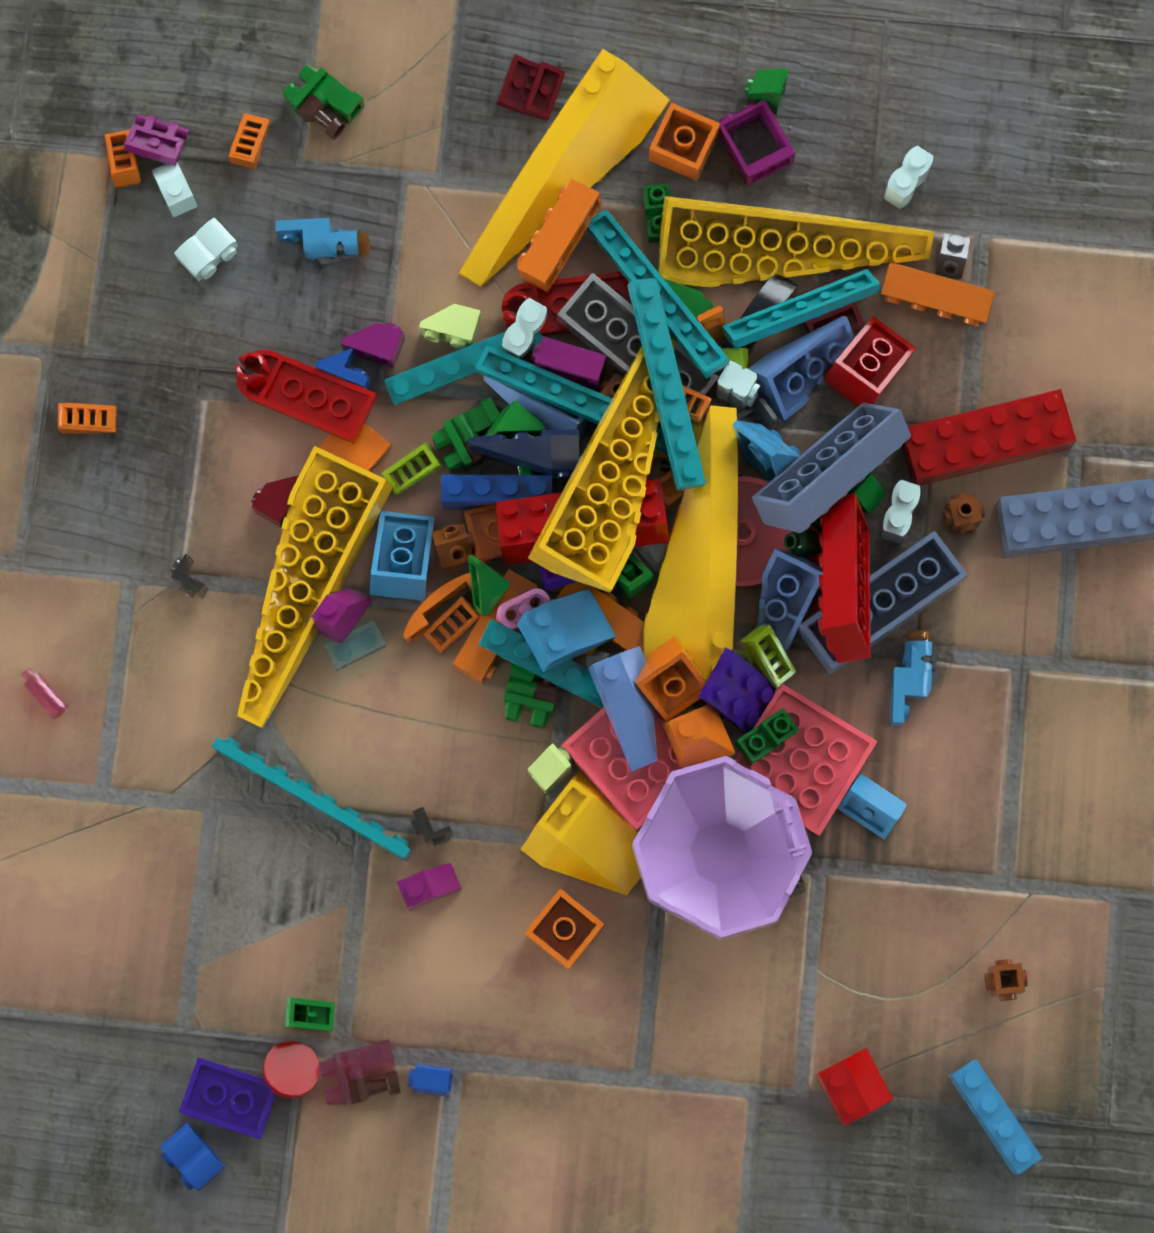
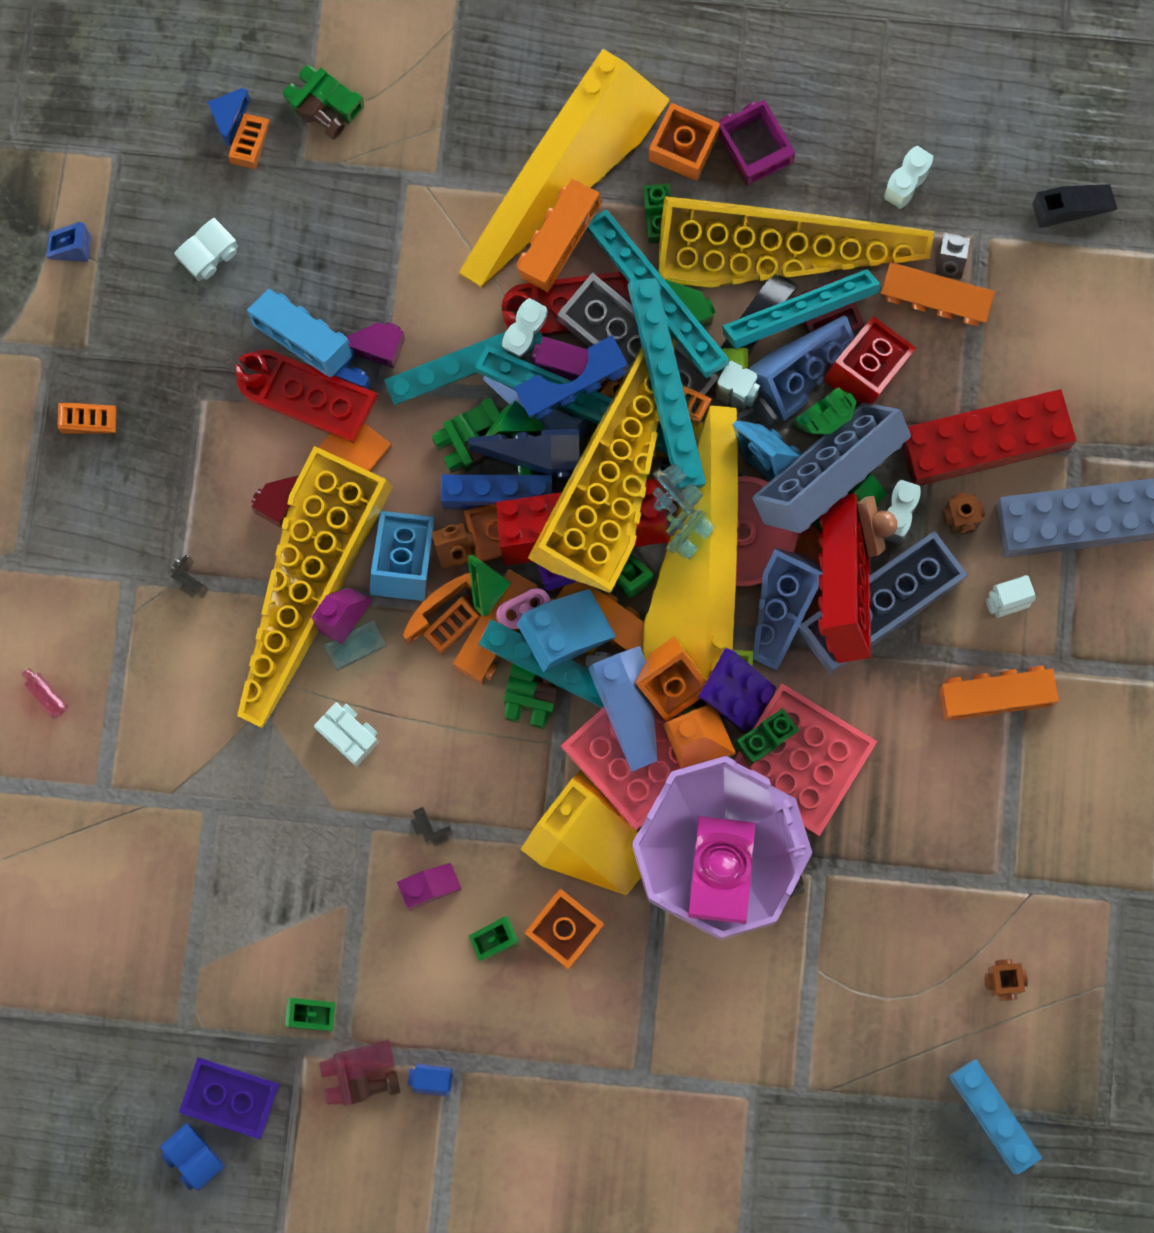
(69, 243): none -> blue slope
(124, 174): orange slope -> none
(154, 144): magenta plate -> none
(174, 189): light aqua slope -> none
(229, 111): none -> blue slope
(291, 1069): tile -> none
(300, 332): none -> dark azure brick
(321, 242): dark azure plate -> none
(322, 803): teal plate -> none
(347, 734): none -> light aqua brick
(407, 461): lime slope -> none
(453, 325): yellowish green slope -> none
(494, 939): none -> green slope
(530, 87): dark red slope -> none
(551, 768): yellowish green slope -> none
(604, 363): none -> blue arch
(669, 479): none -> clear light blue hips
(697, 523): none -> clear light blue hips
(712, 322): orange slope -> none
(722, 870): none -> dark pink slope
(762, 659): lime slope -> none
(767, 86): green slope -> none
(803, 543): dark green plant -> none
(827, 414): none -> green slope
(854, 1087): red slope -> none
(872, 806): dark azure panel -> none
(875, 525): none -> nougat tile
(915, 678): dark azure plate -> none
(998, 694): none -> orange brick
(1011, 597): none -> light aqua brick
(1072, 203): none -> black slope

